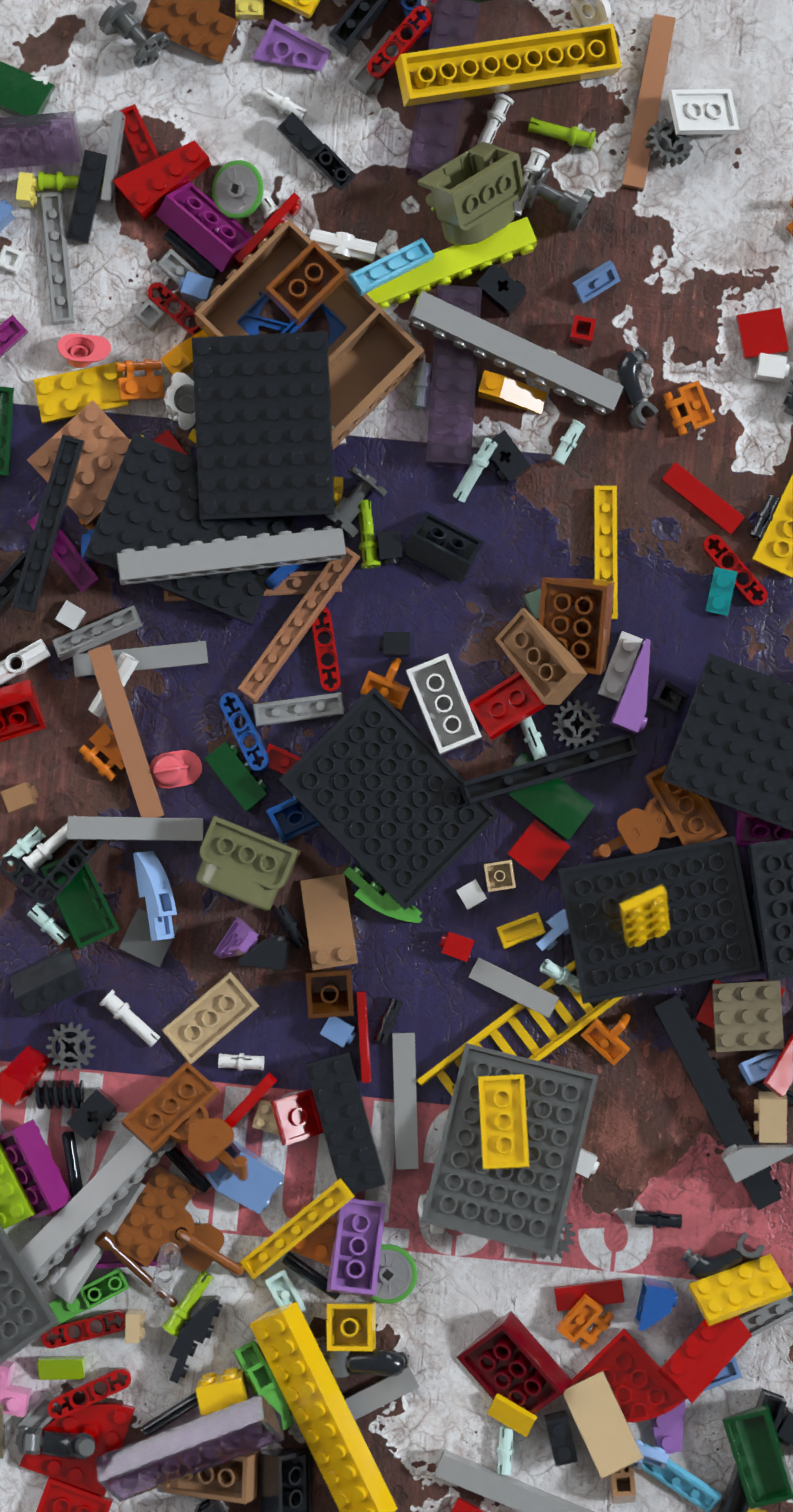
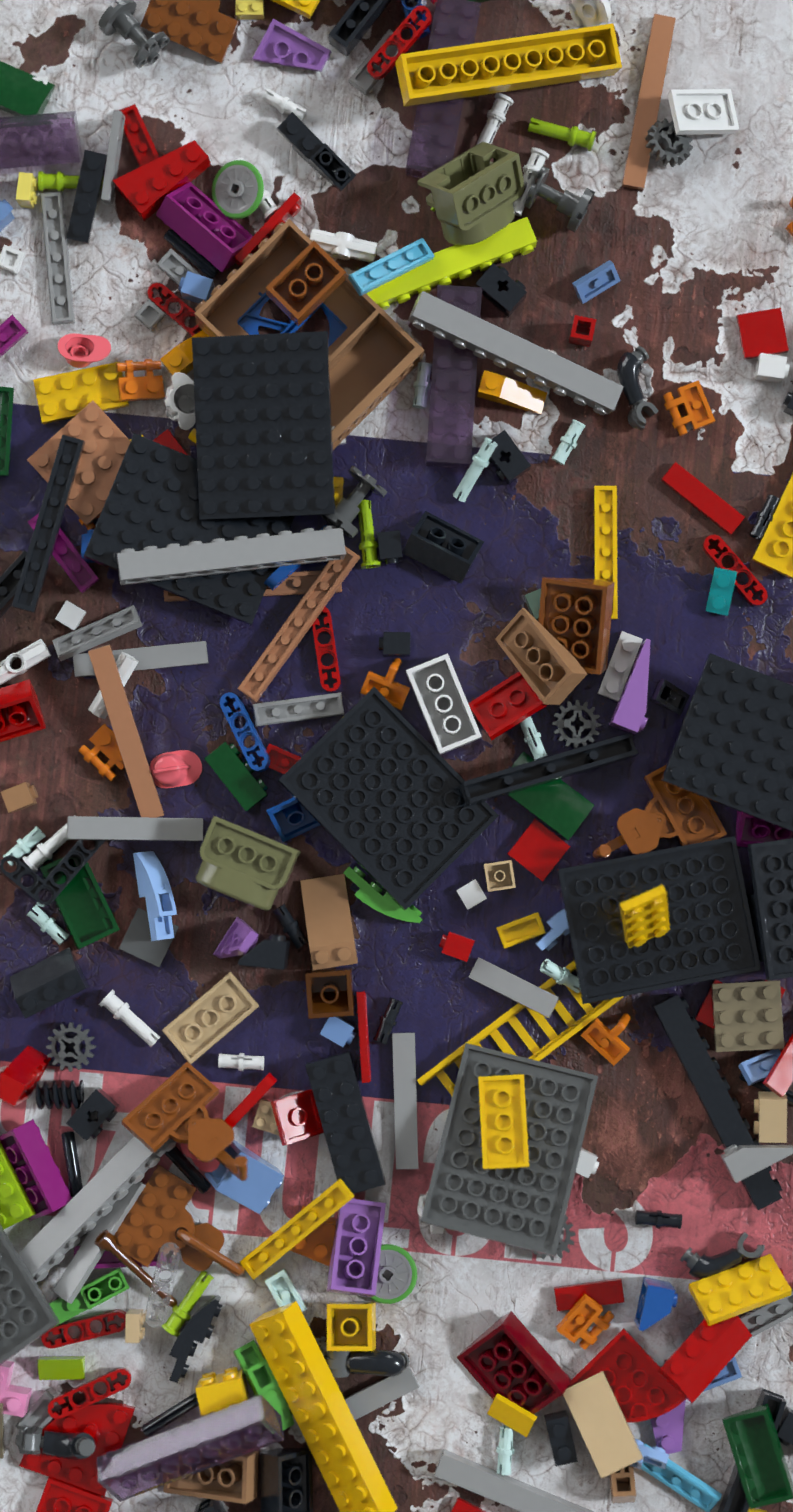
(308, 1273): black axle -> none

